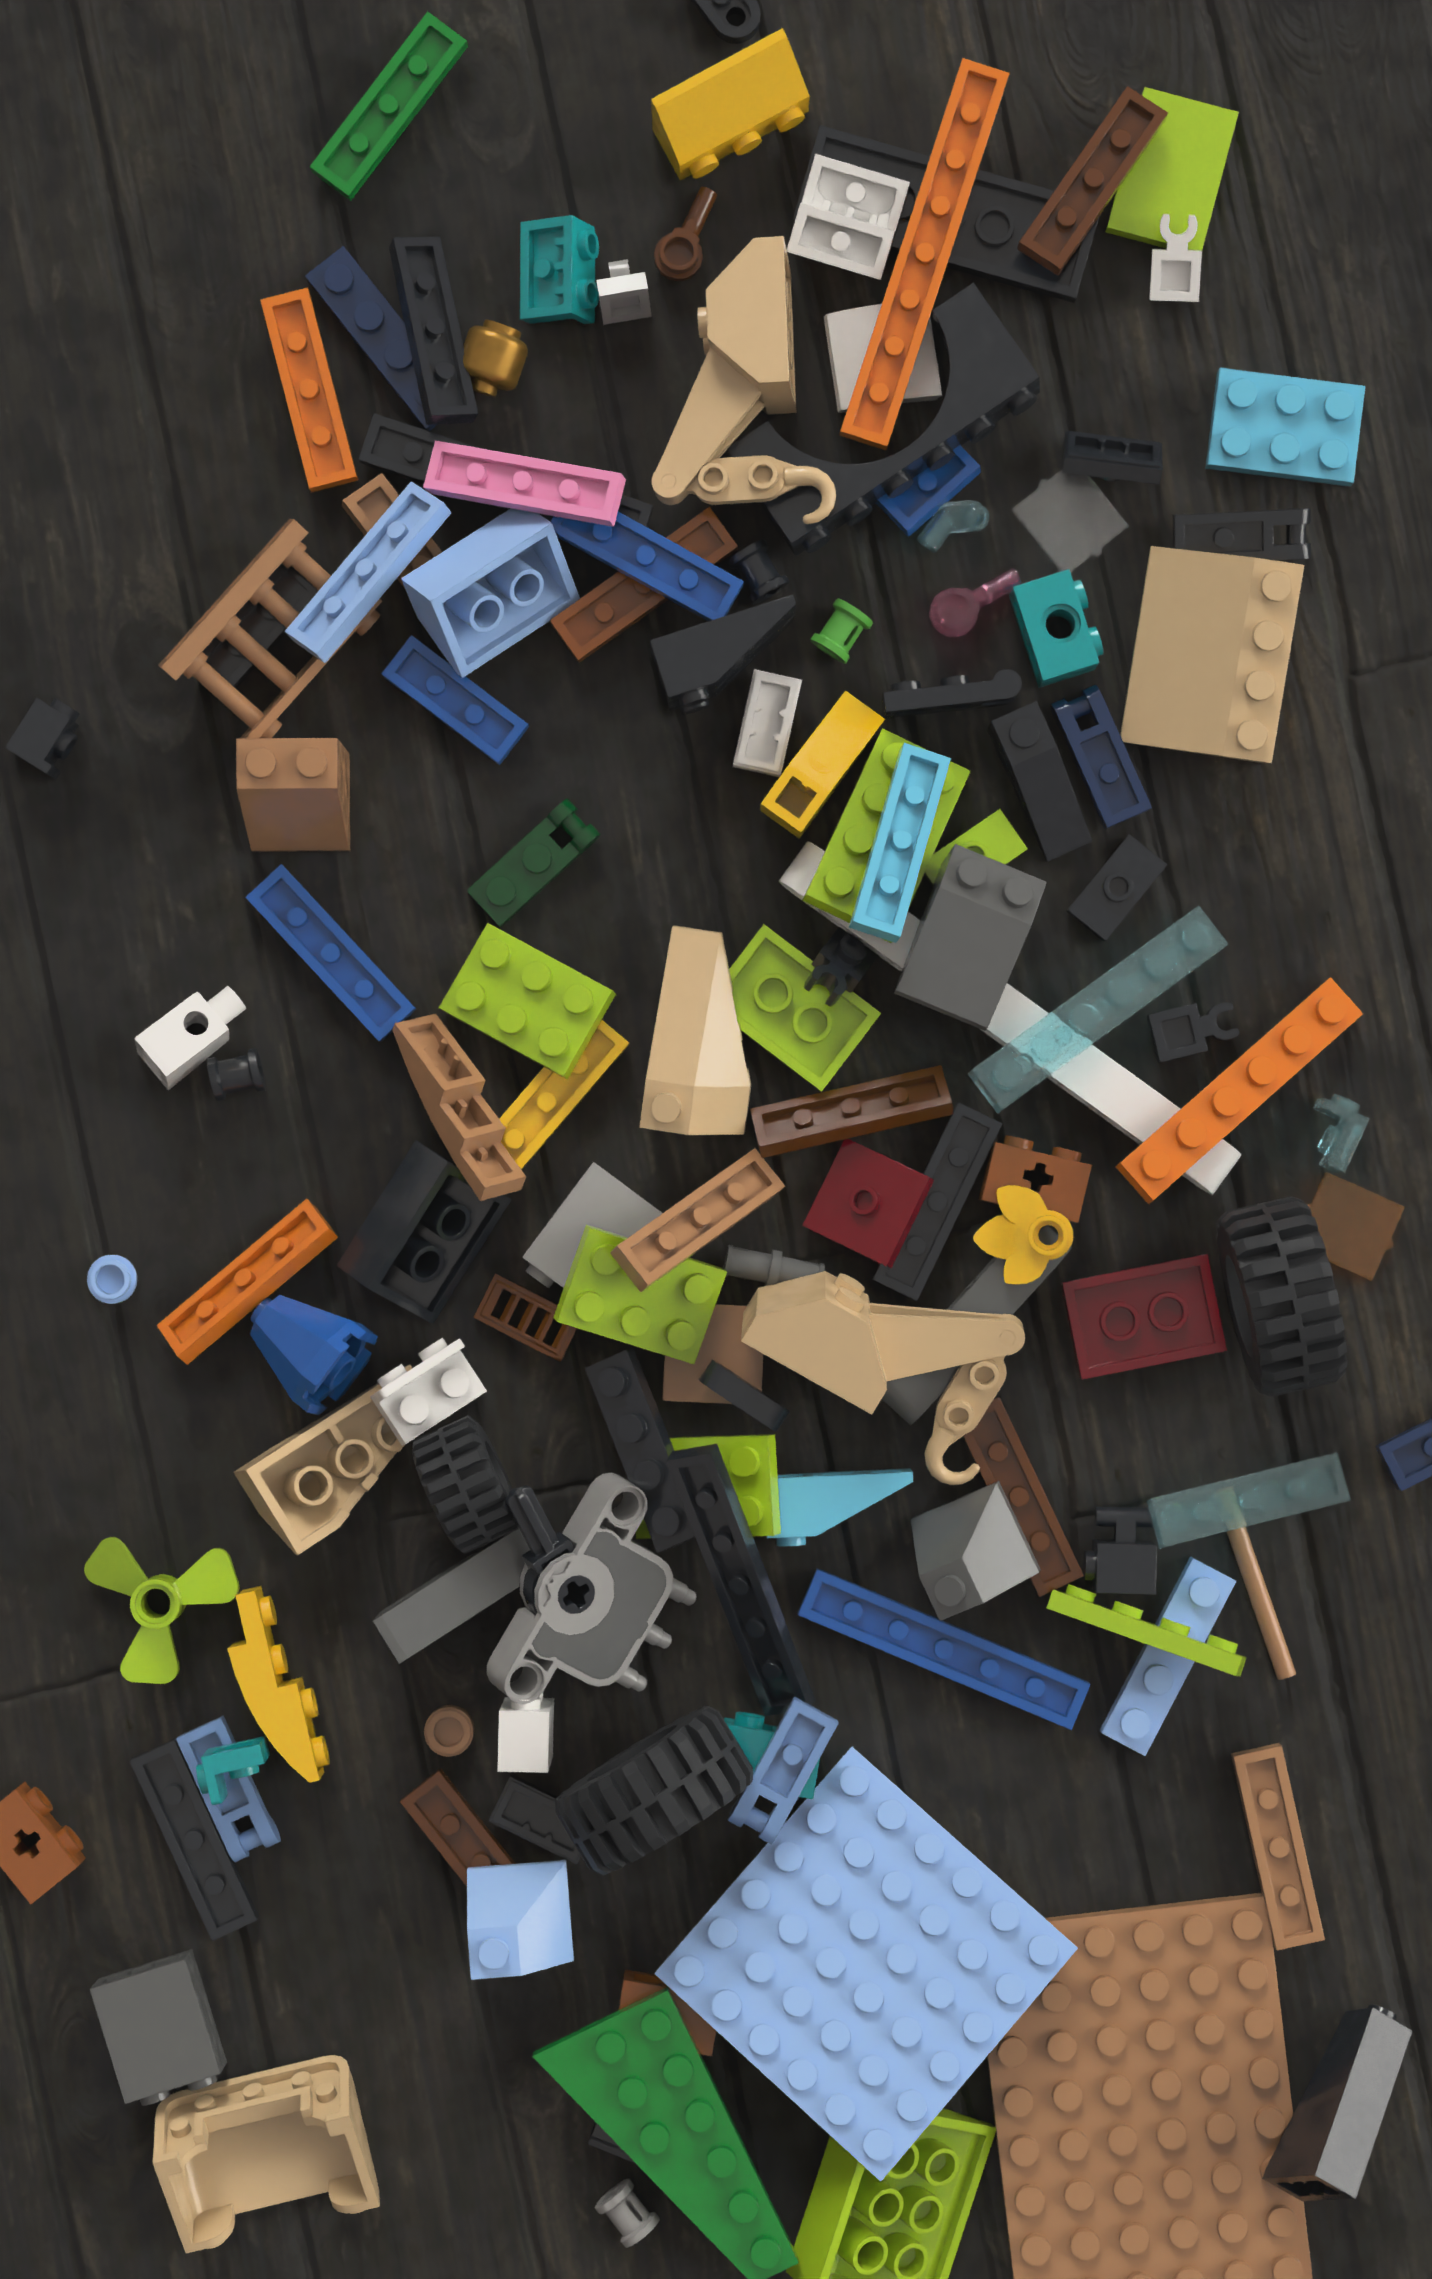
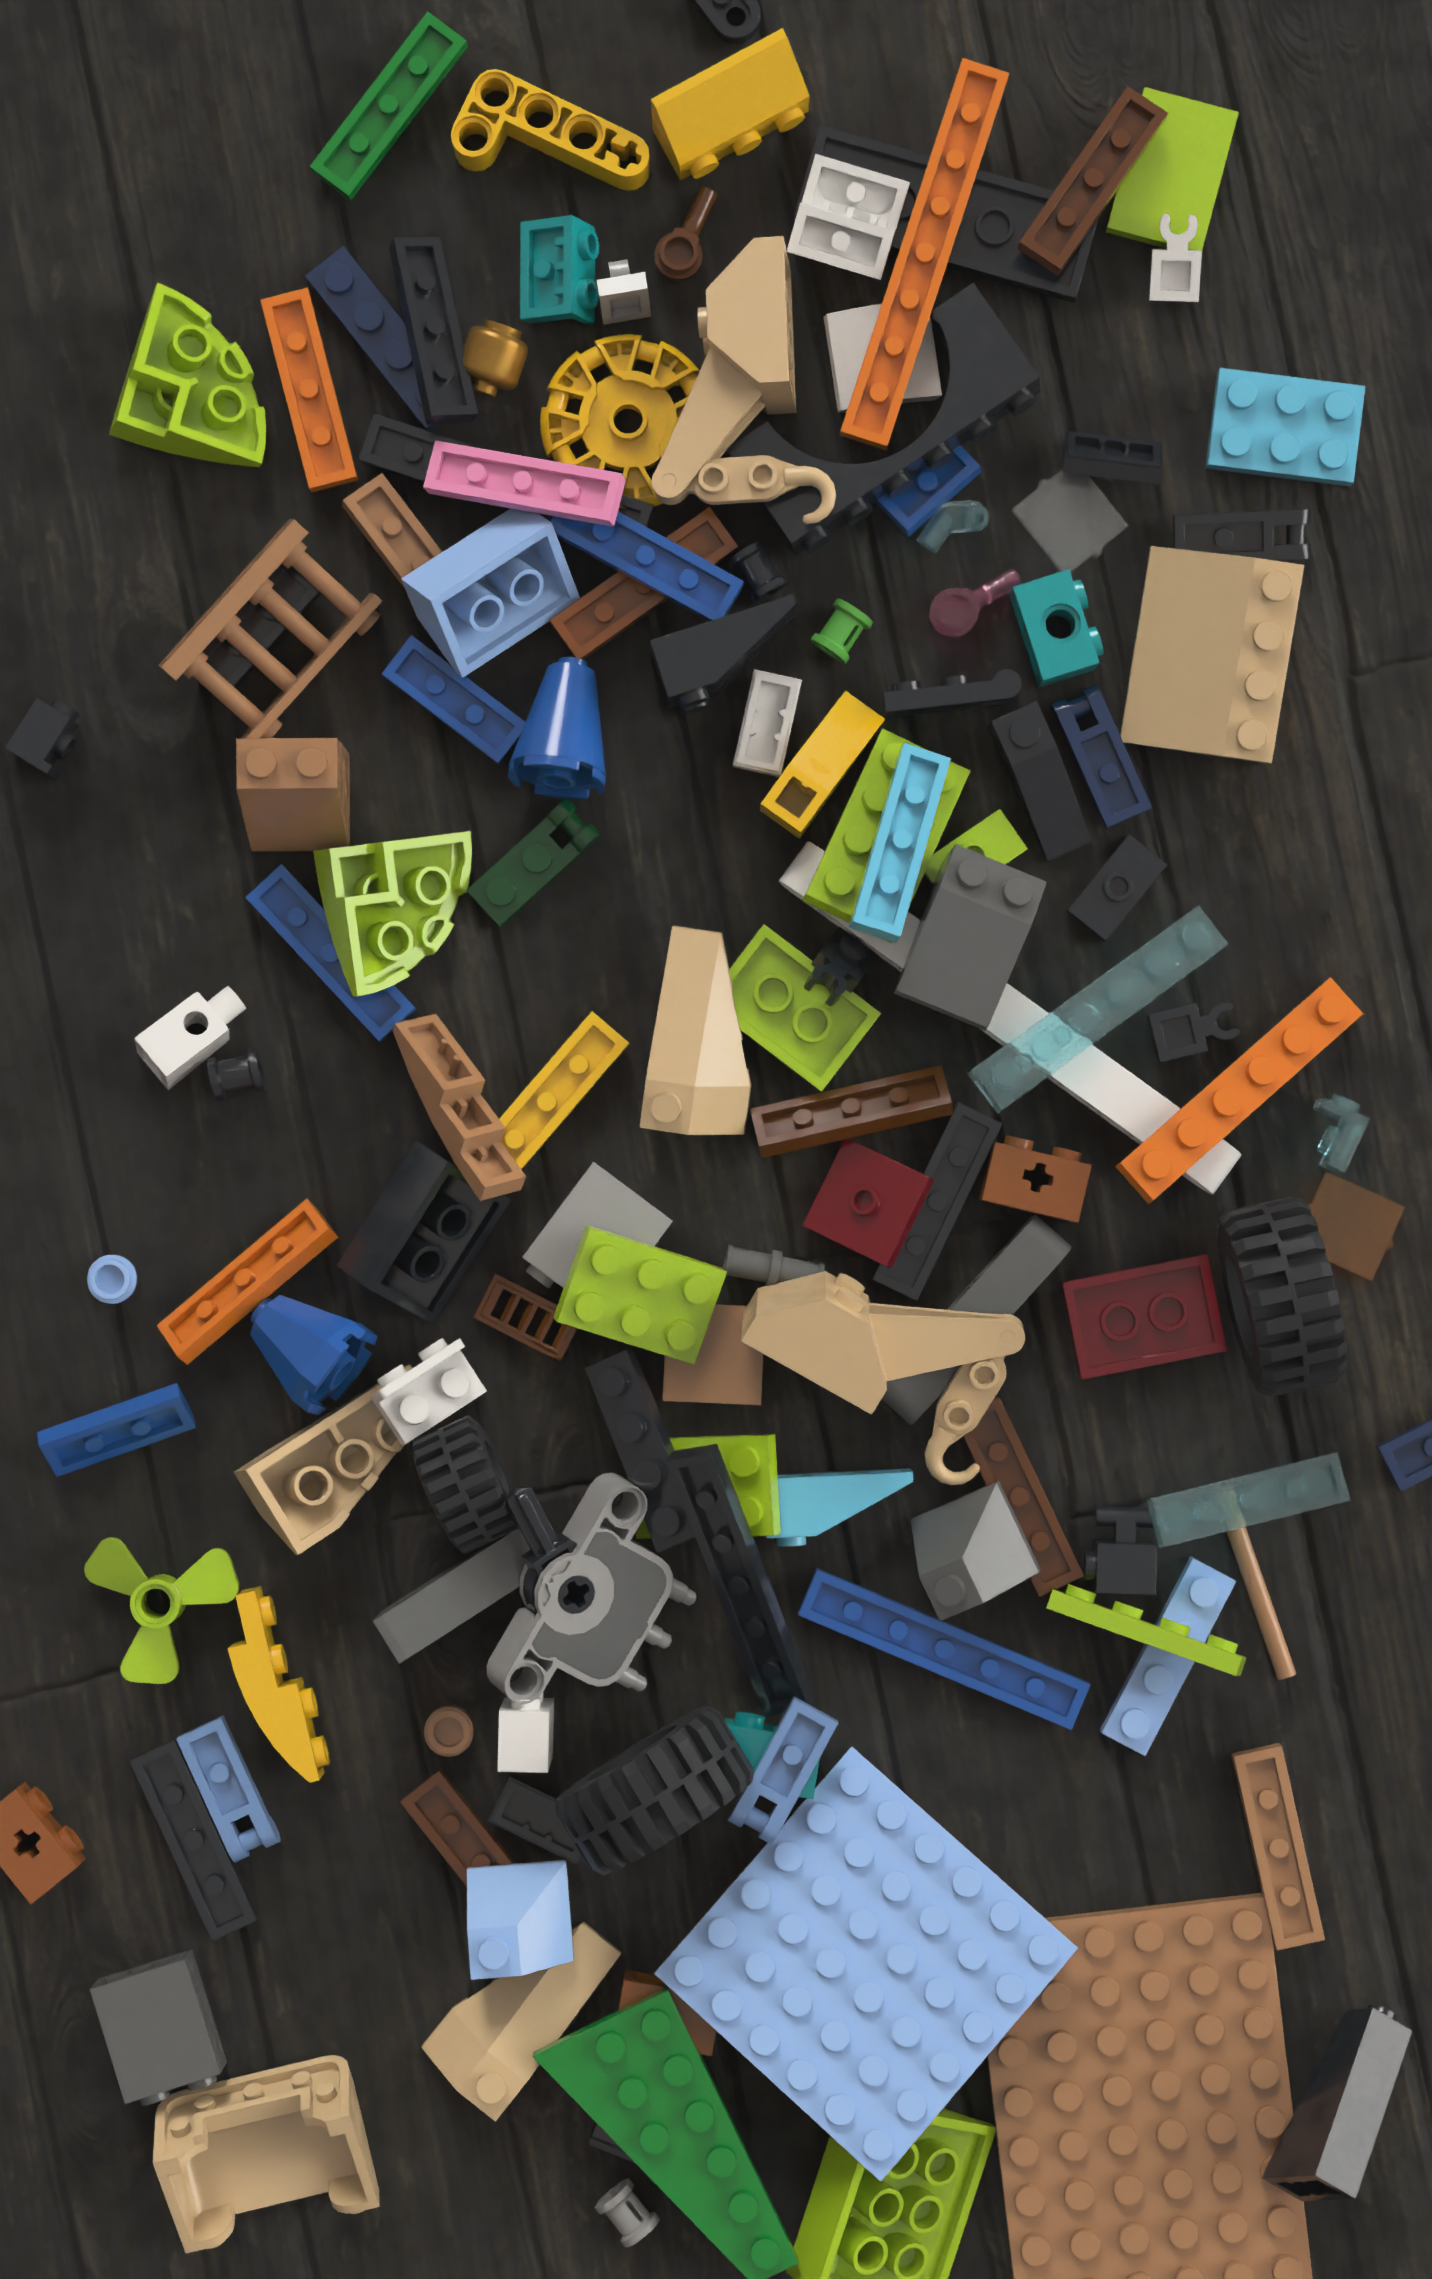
(116, 1430): none -> blue plate
(189, 388): none -> lime brick
(237, 1758): teal bracket -> none
(368, 572): light blue plate -> none
(391, 903): none -> lime brick
(490, 2037): none -> tan wedge
(527, 1001): lime plate -> none
(554, 139): none -> yellow beam
(562, 735): none -> blue cone
(602, 401): none -> yellow plate
(697, 1220): medium nougat plate -> none
(744, 1395): black beam -> none
(1016, 1236): yellow plate -> none

